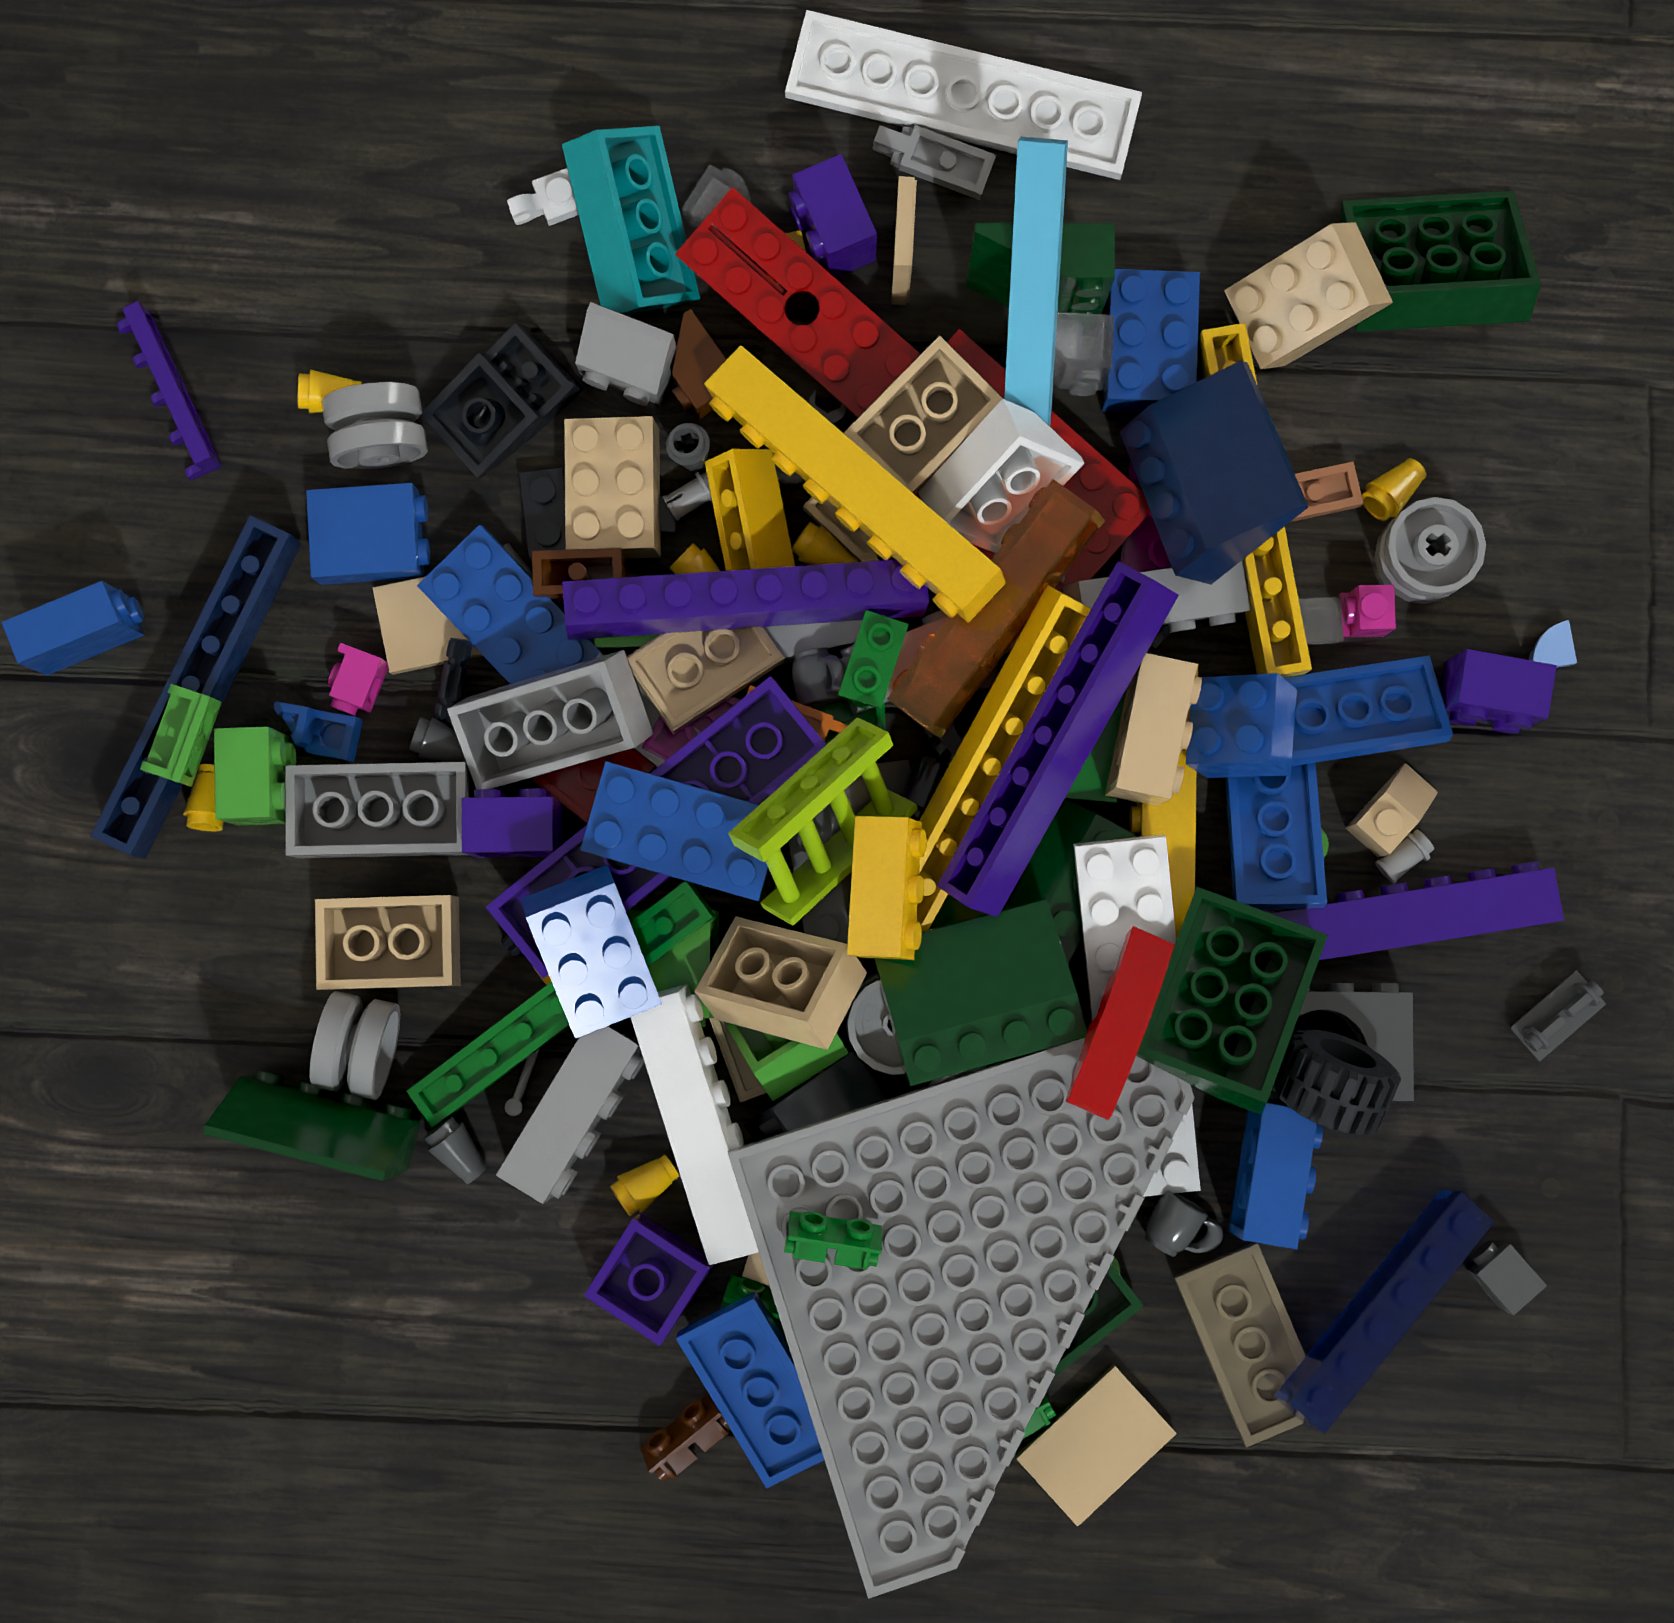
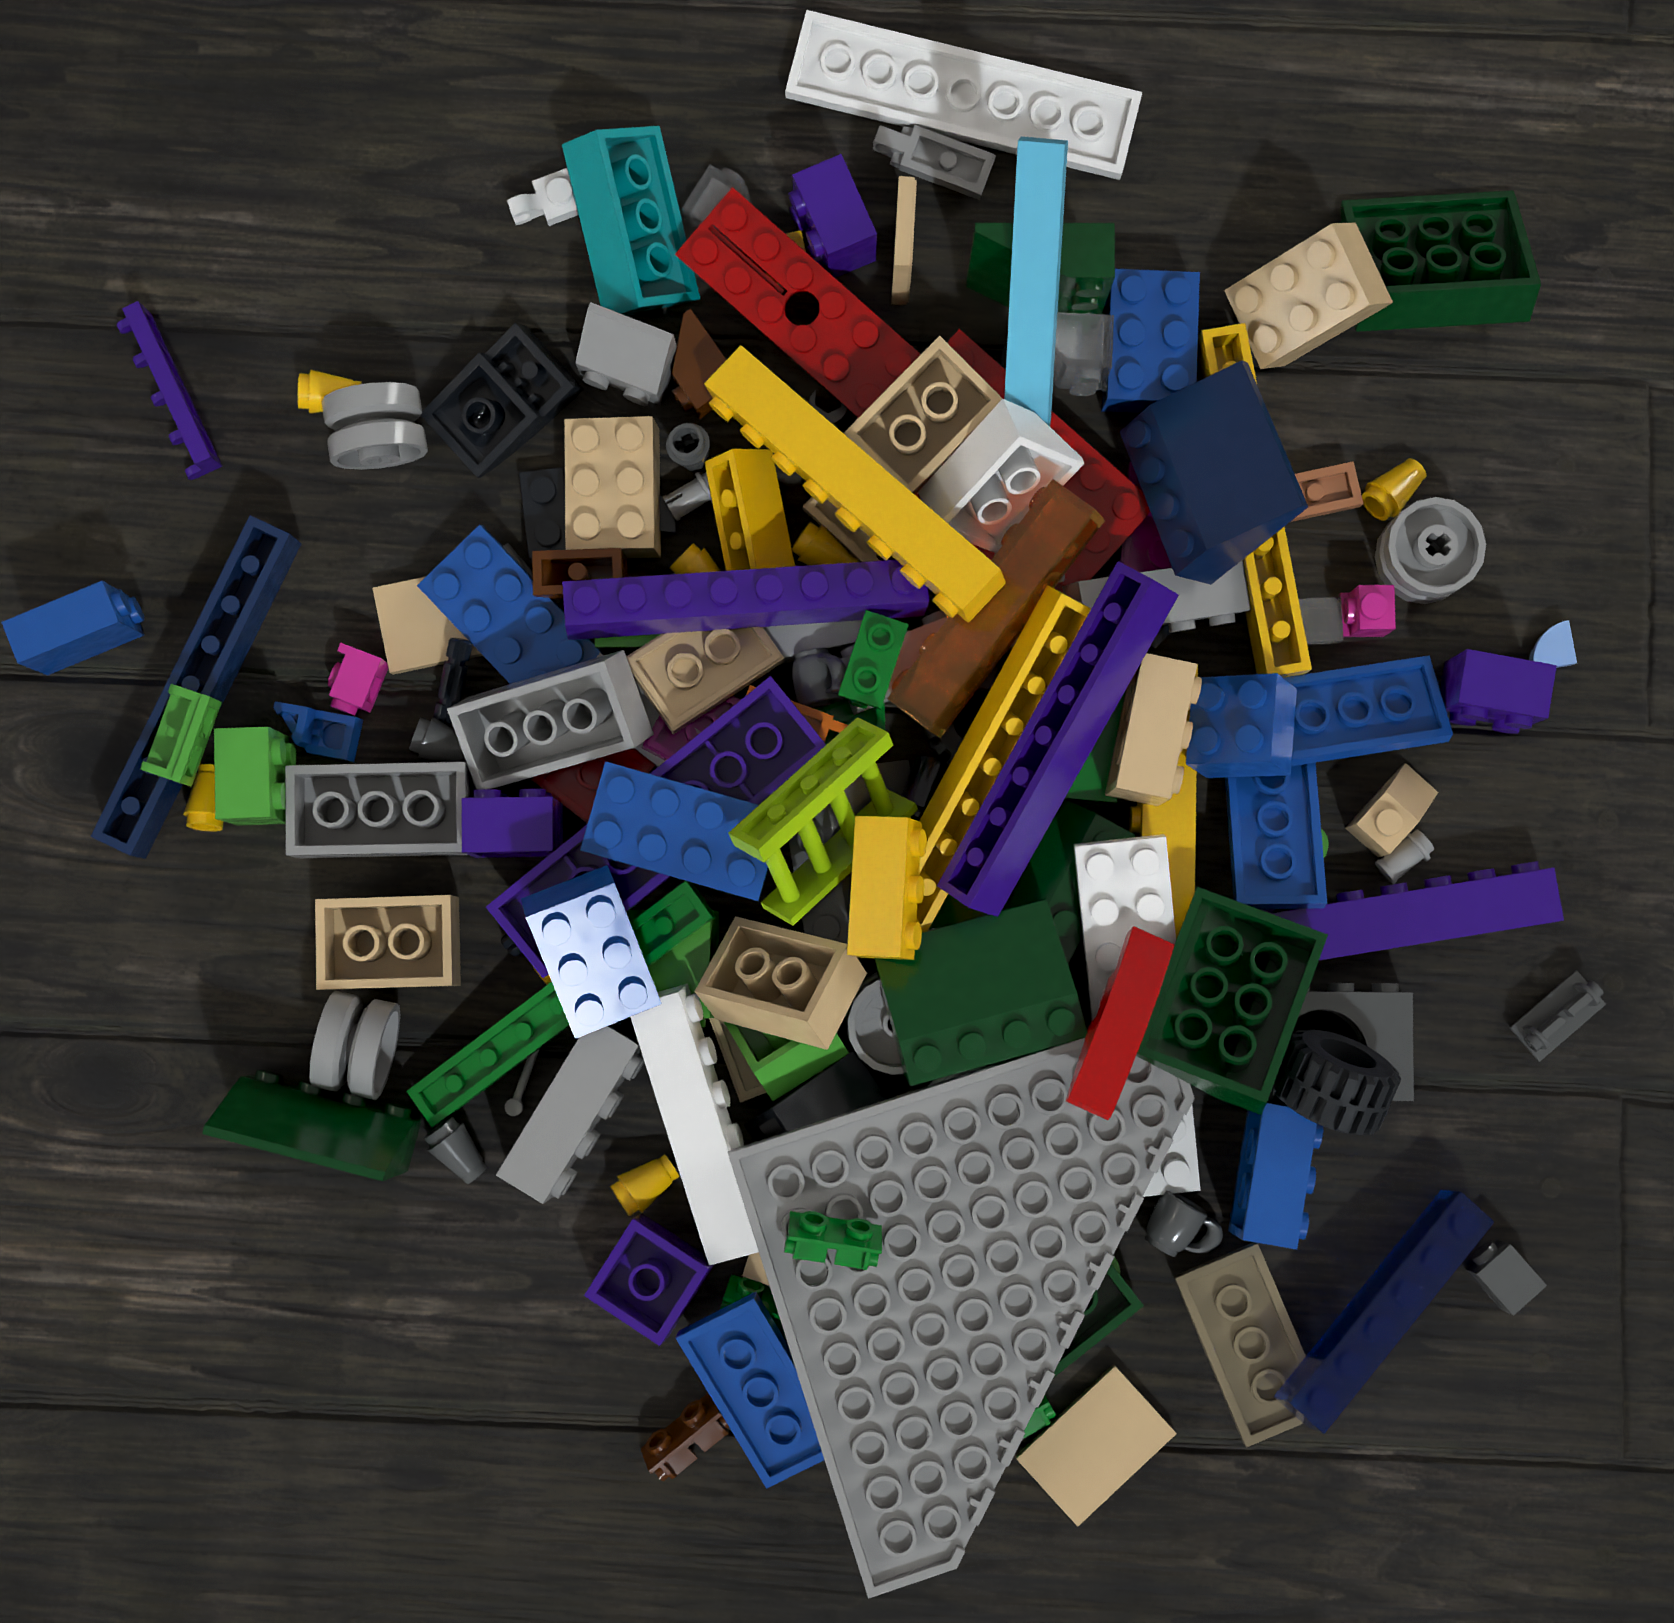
(367, 533): blue brick -> none

